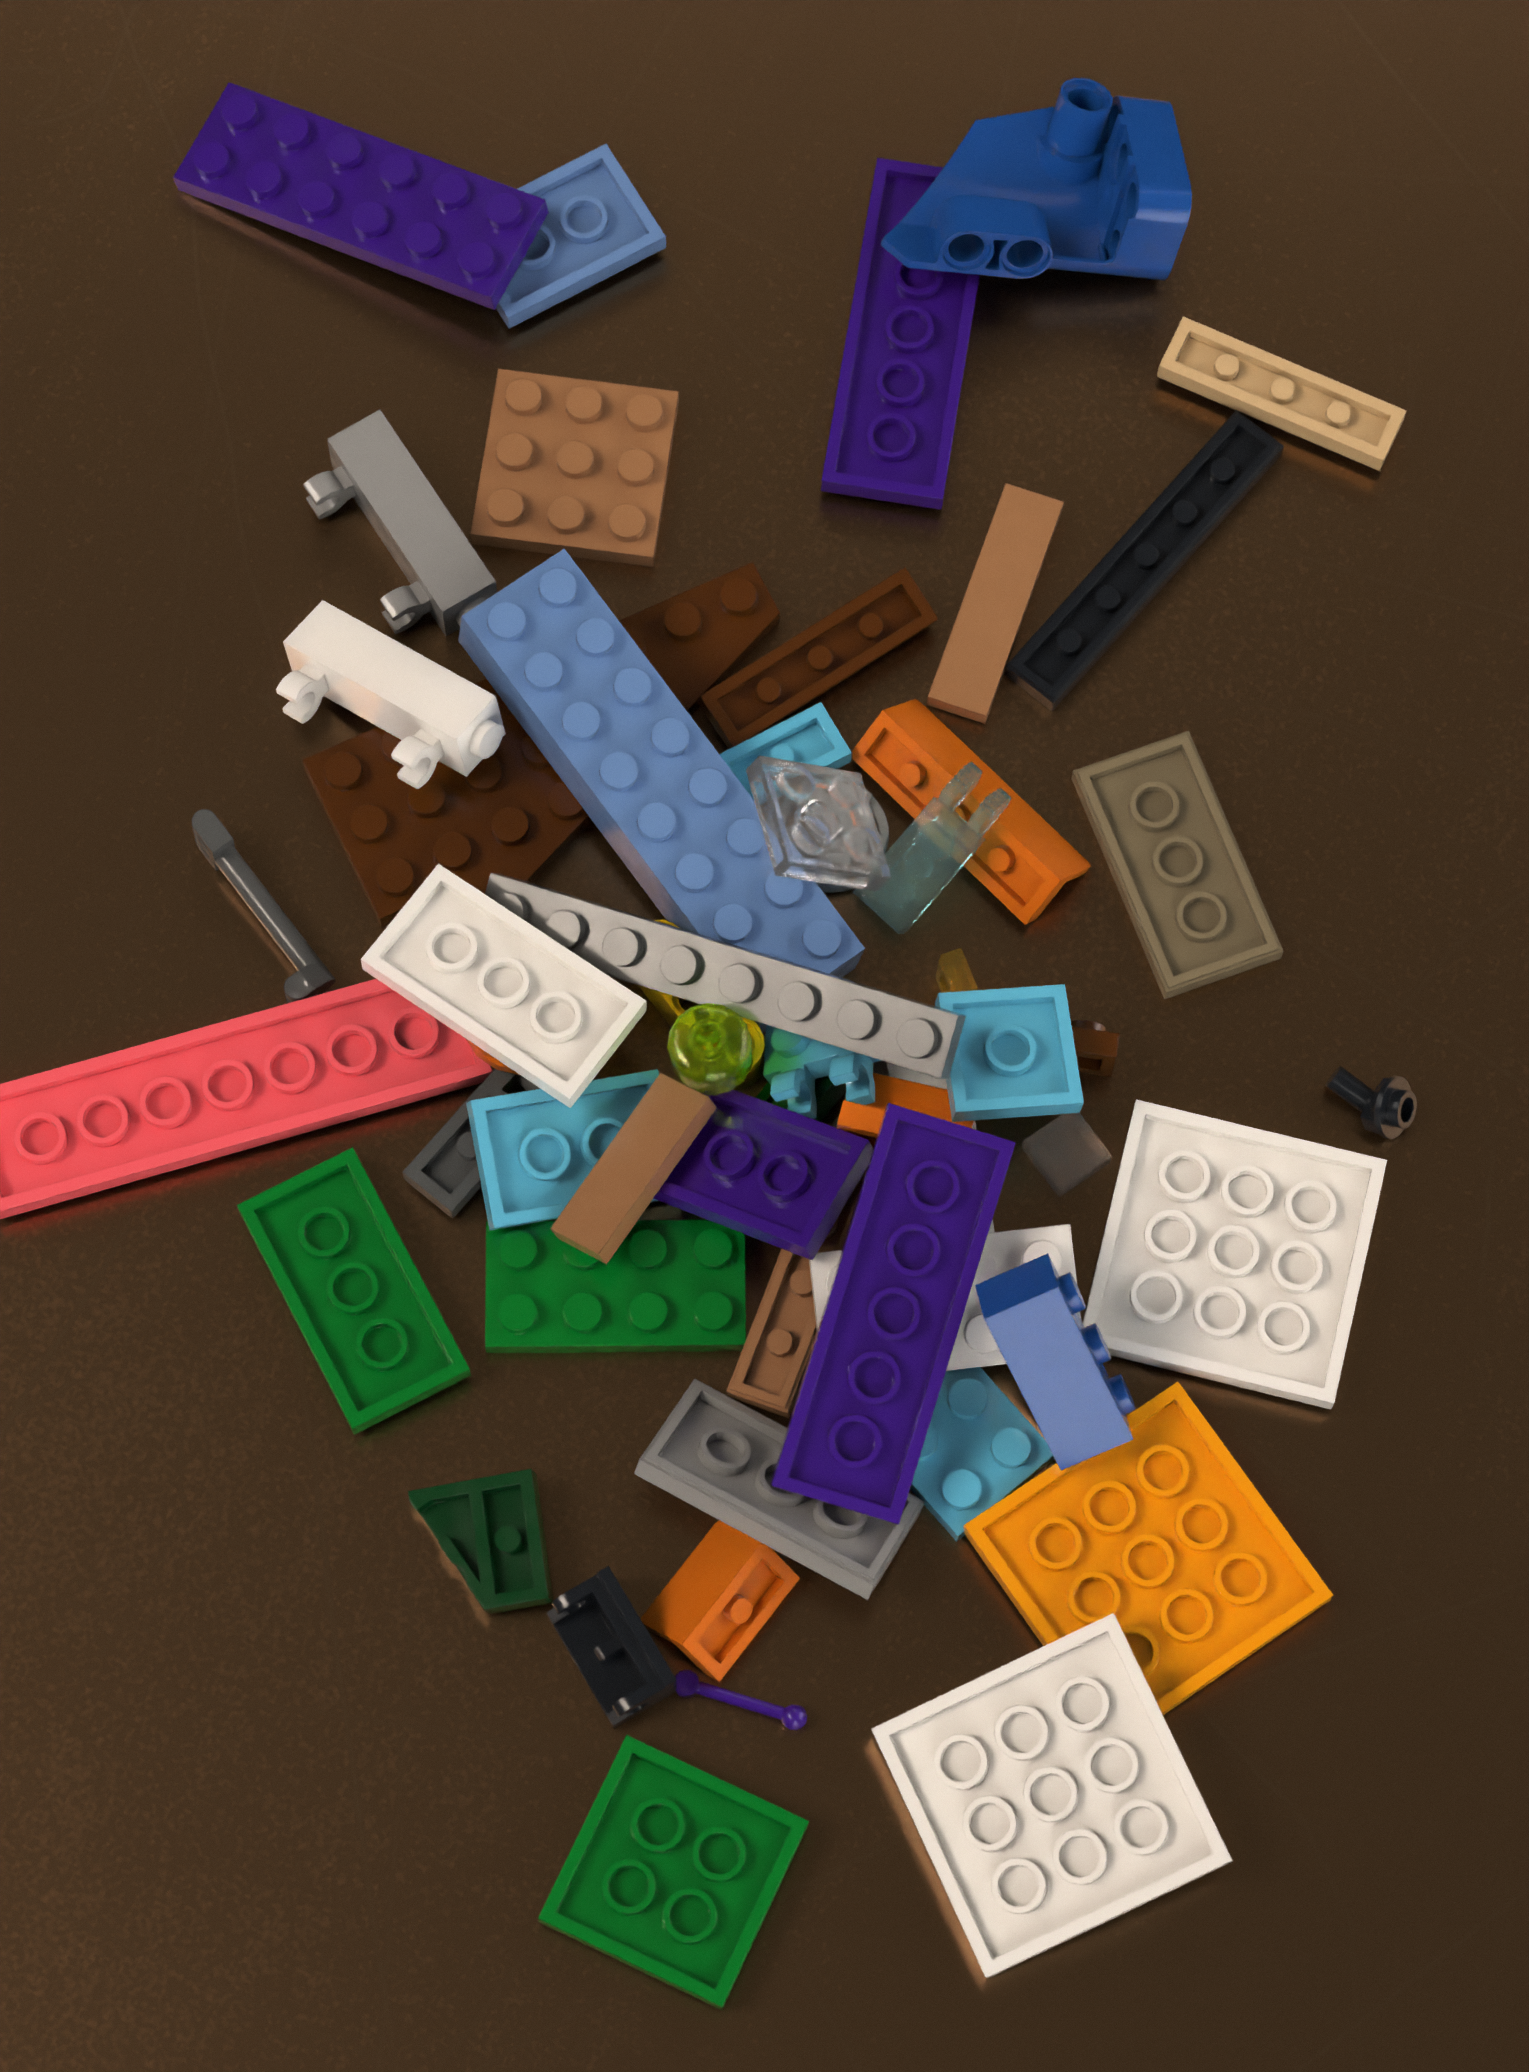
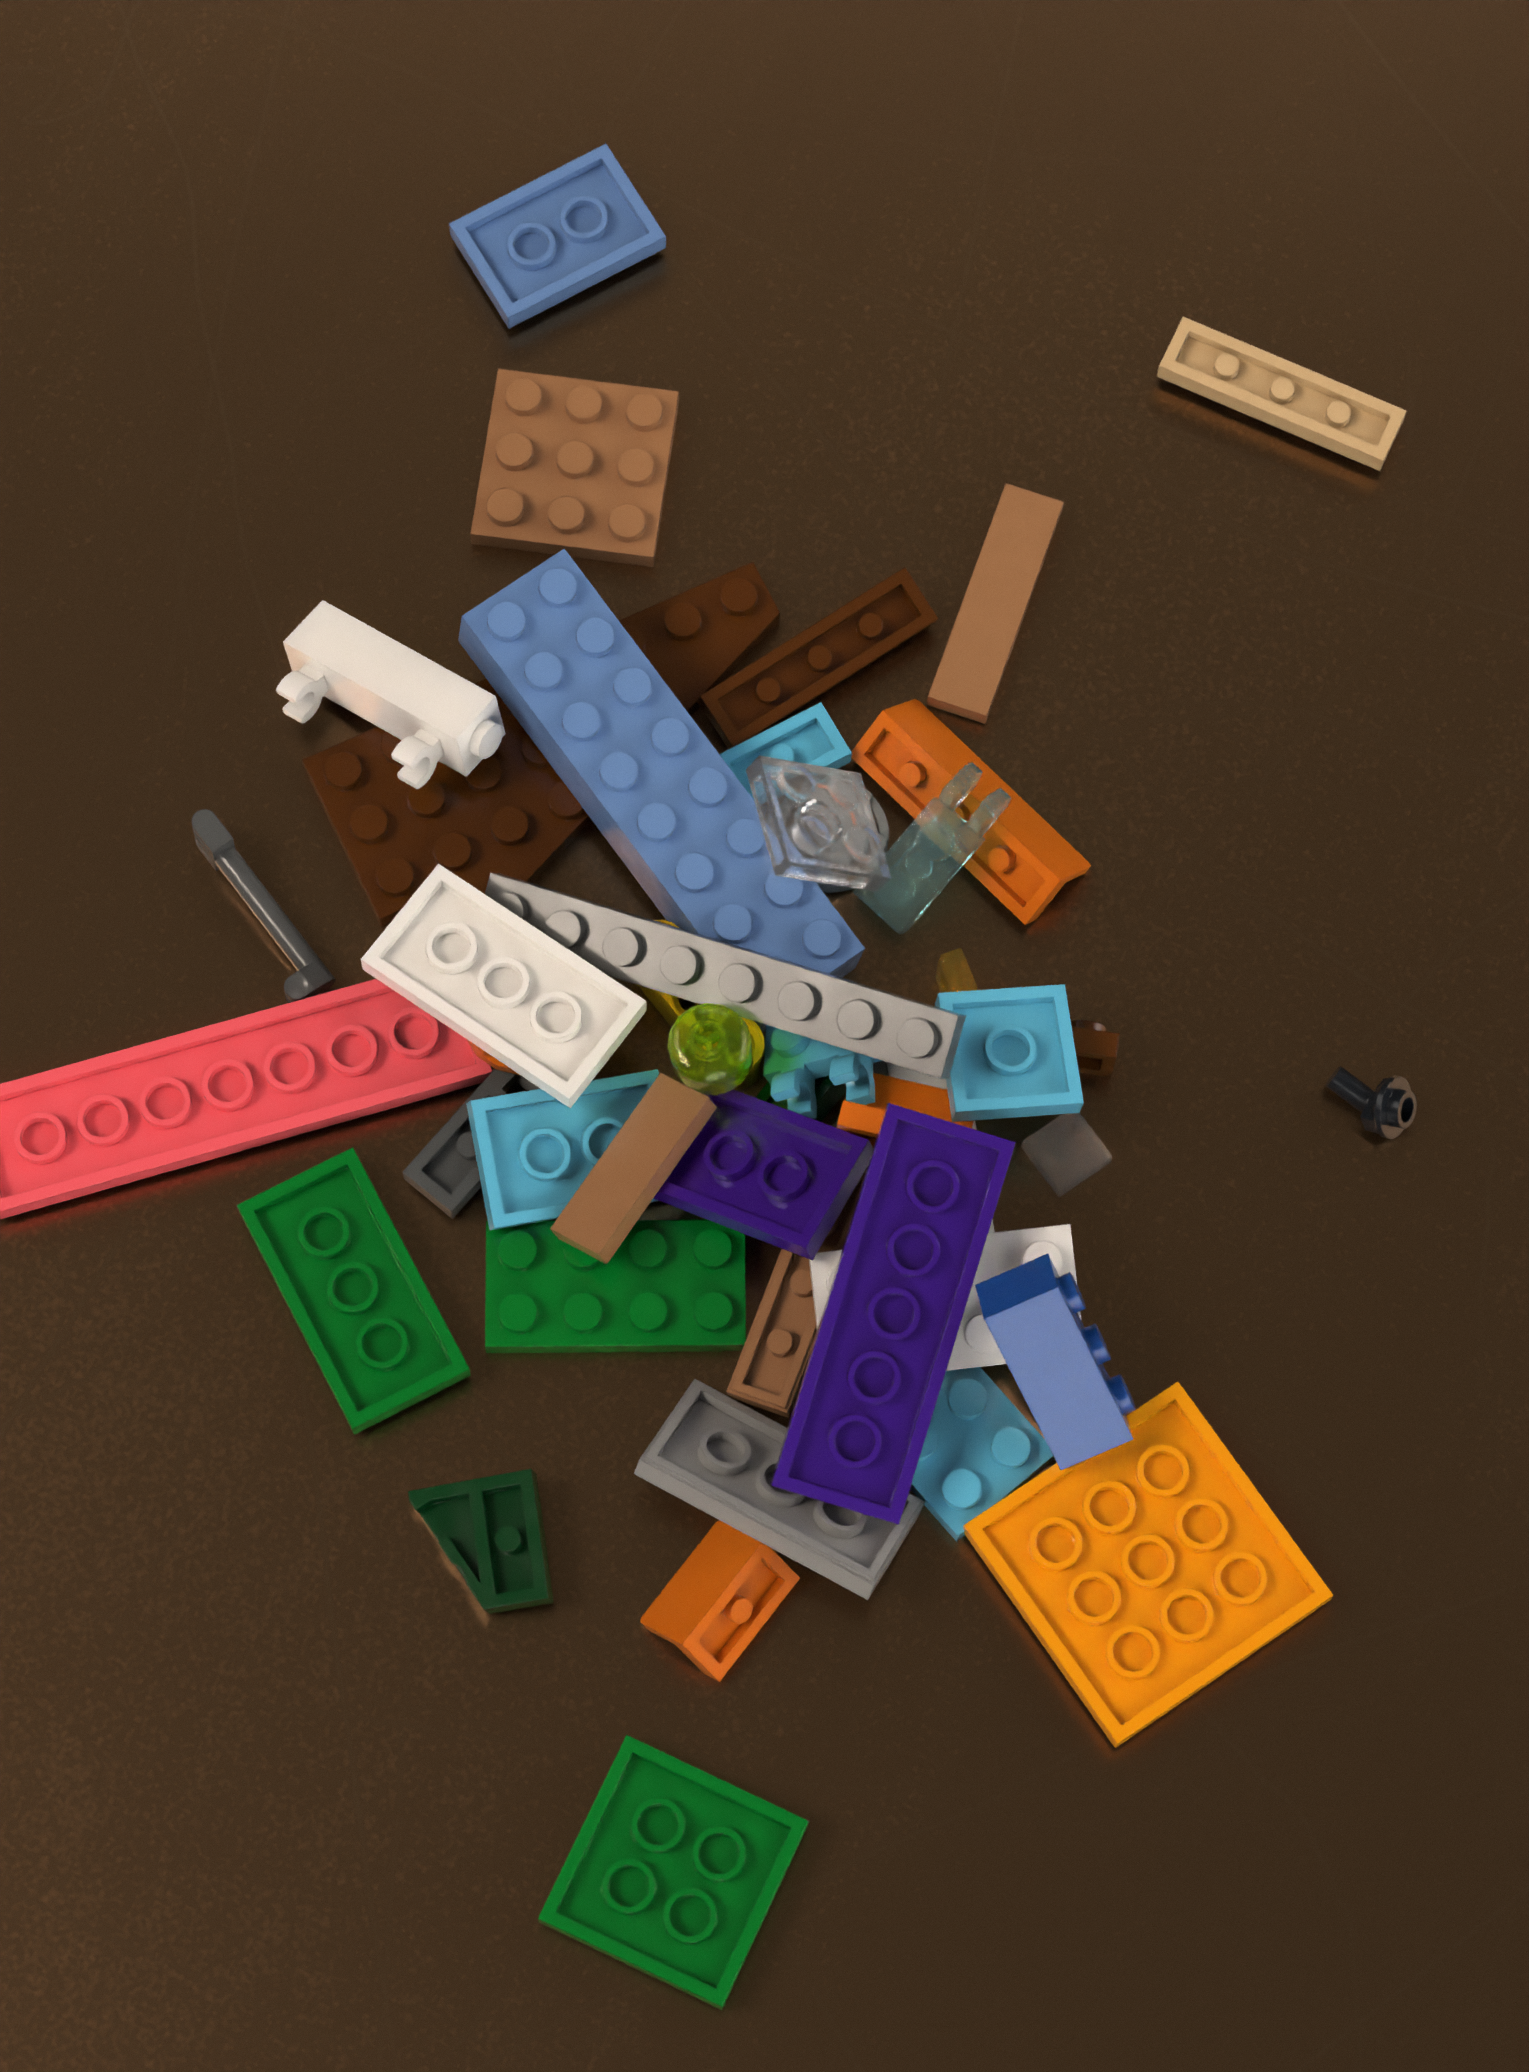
(361, 195): dark purple plate -> none
(409, 520): light grey brick -> none
(611, 1648): black hinge -> none
(688, 1685): dark purple hinge -> none
(899, 361): dark purple plate -> none
(1051, 1795): white plate -> none
(1057, 188): blue panel -> none
(1143, 560): black tile -> none
(1176, 865): dark tan tile -> none
(1234, 1253): white plate -> none

